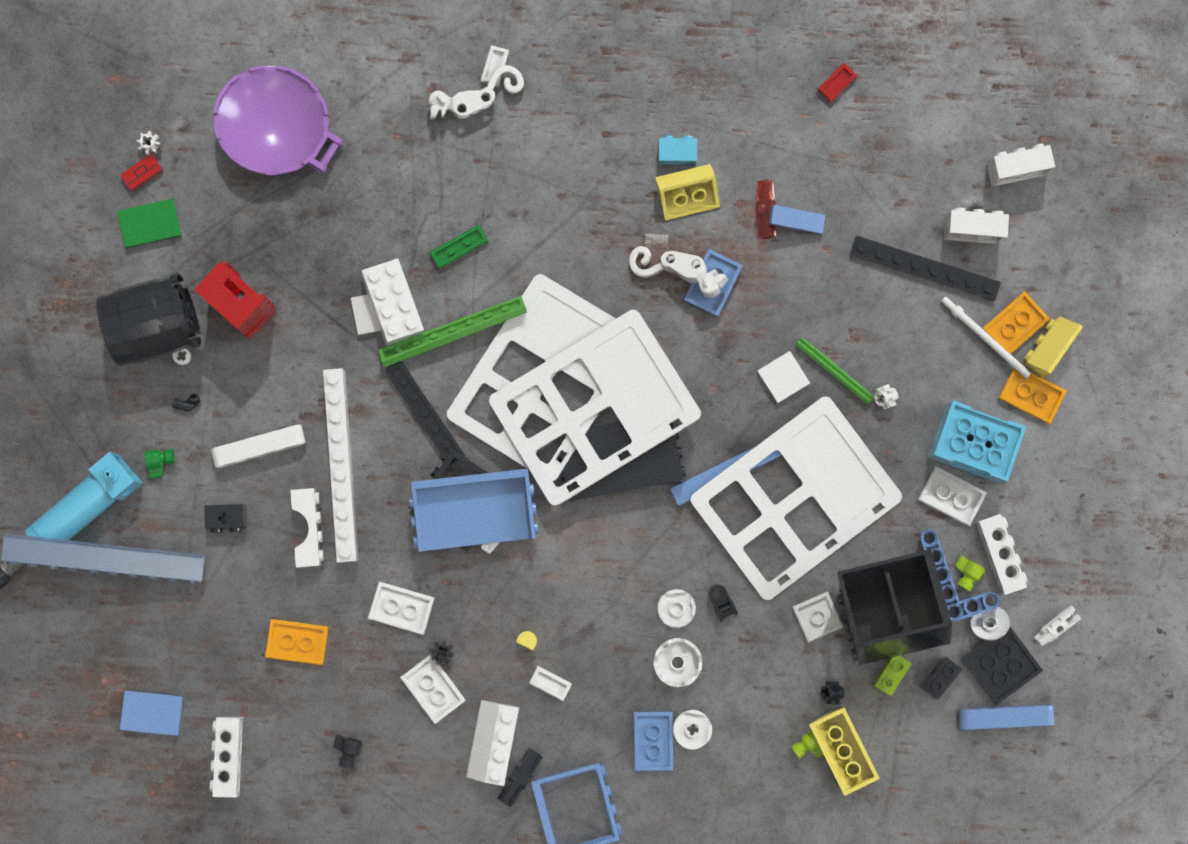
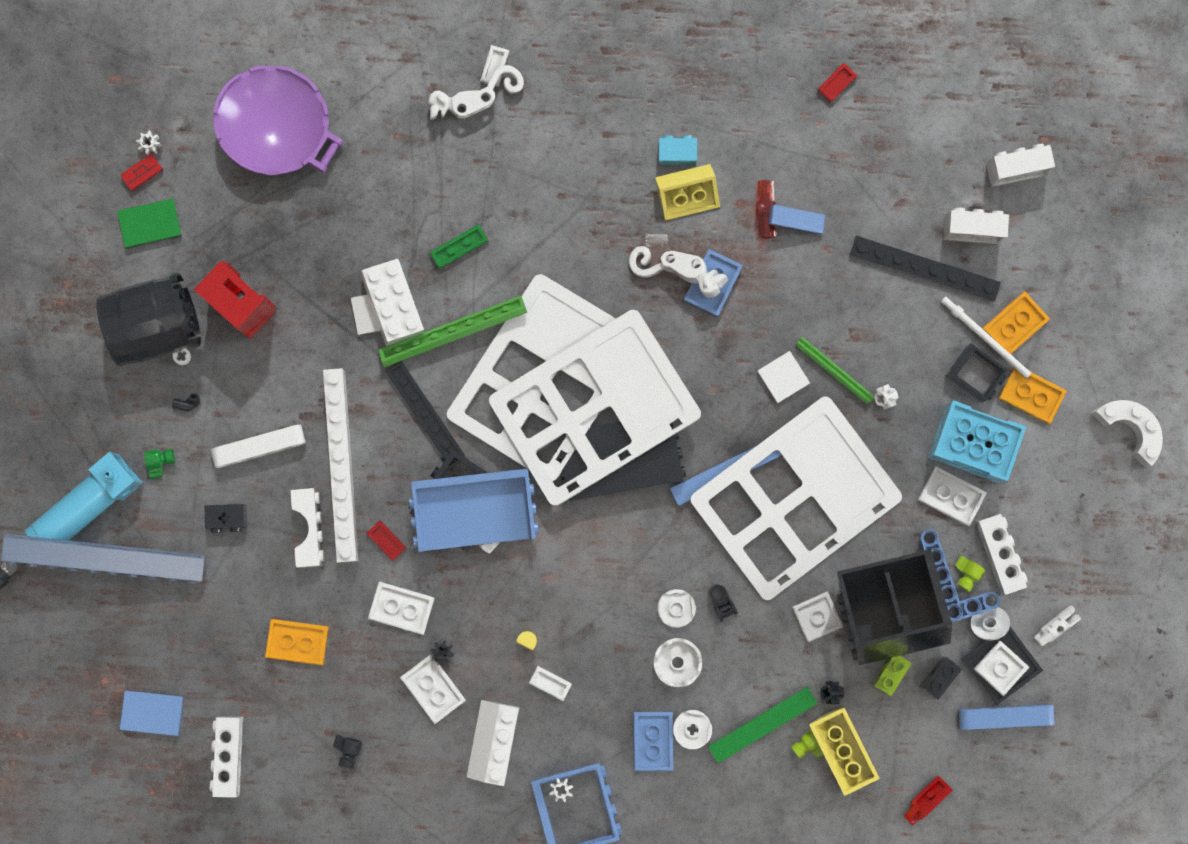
(386, 540): none -> red tile
(520, 777): black piece -> none
(563, 795): none -> white gear
(762, 724): none -> green tile
(927, 800): none -> red hinge
(986, 359): none -> black window
(1001, 668): none -> white tile
(1051, 346): light yellow slope -> none
(1141, 421): none -> white brick

